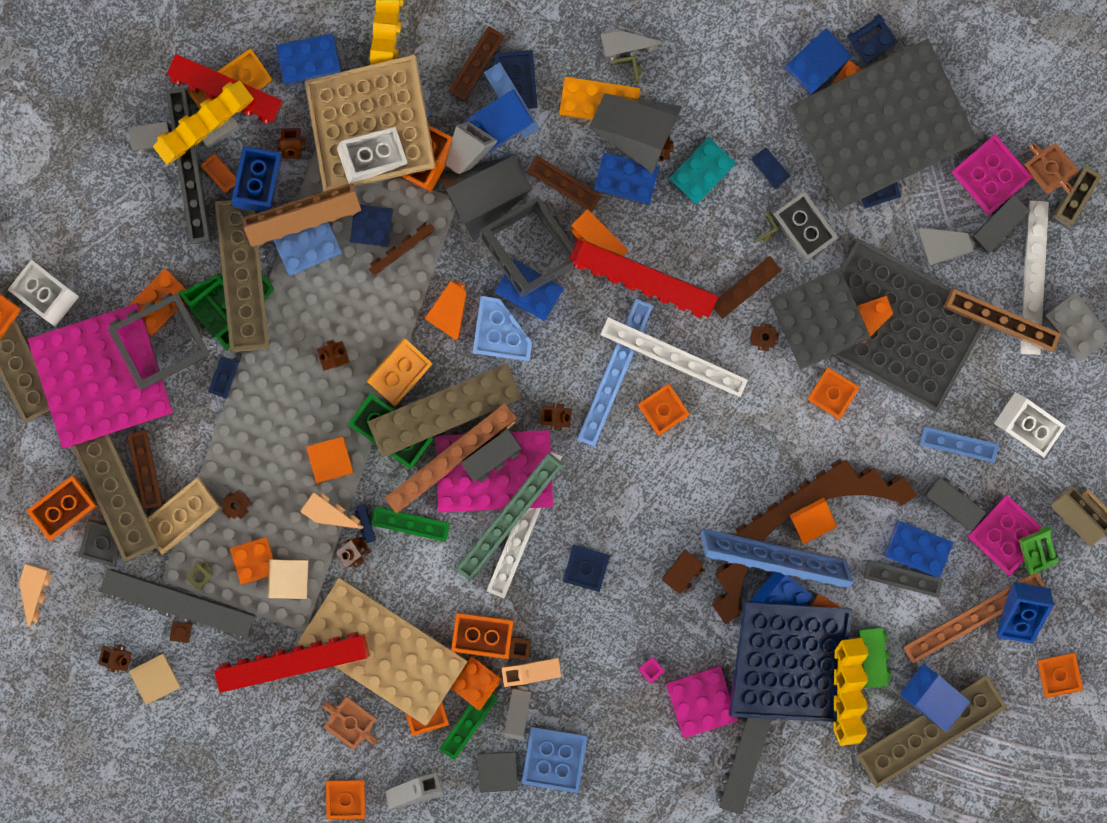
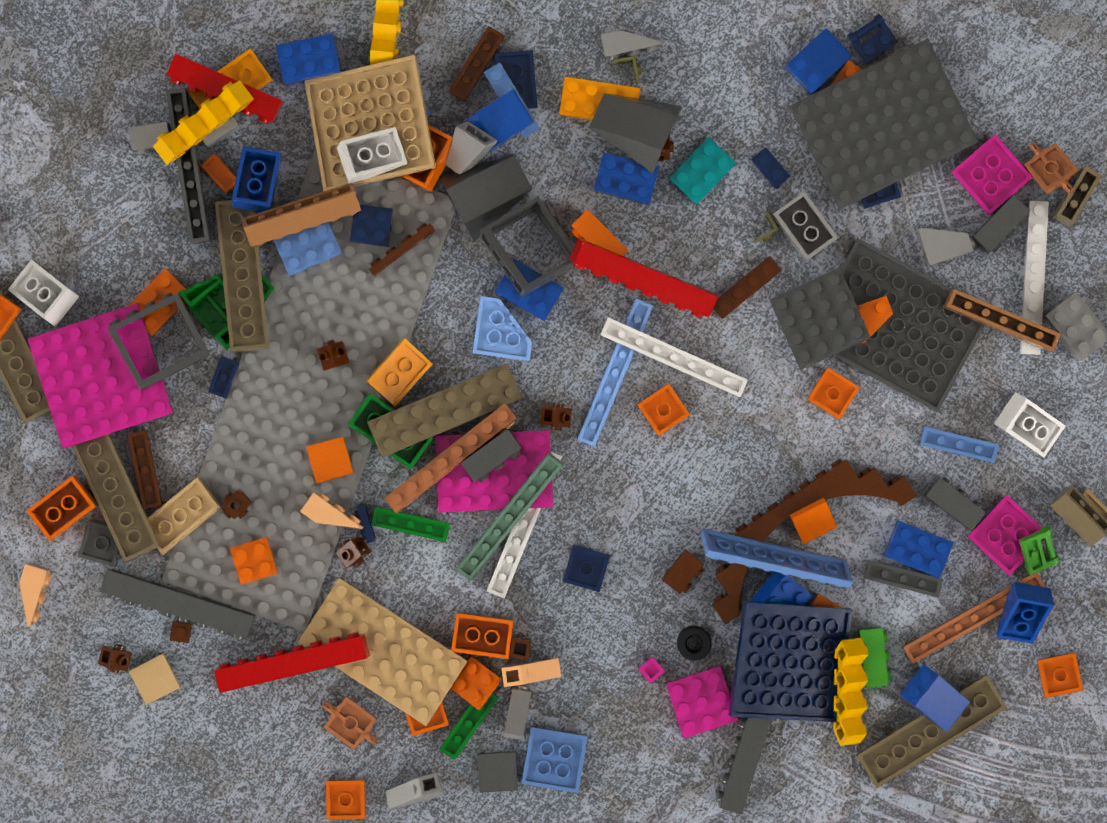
(205, 569): olive bracket -> none
(287, 579): tan tile -> none
(291, 143): reddish brown brick -> none
(449, 309): orange slope -> none
(564, 183): reddish brown plate -> none
(695, 655): none -> black tyre
(756, 337): reddish brown brick -> none

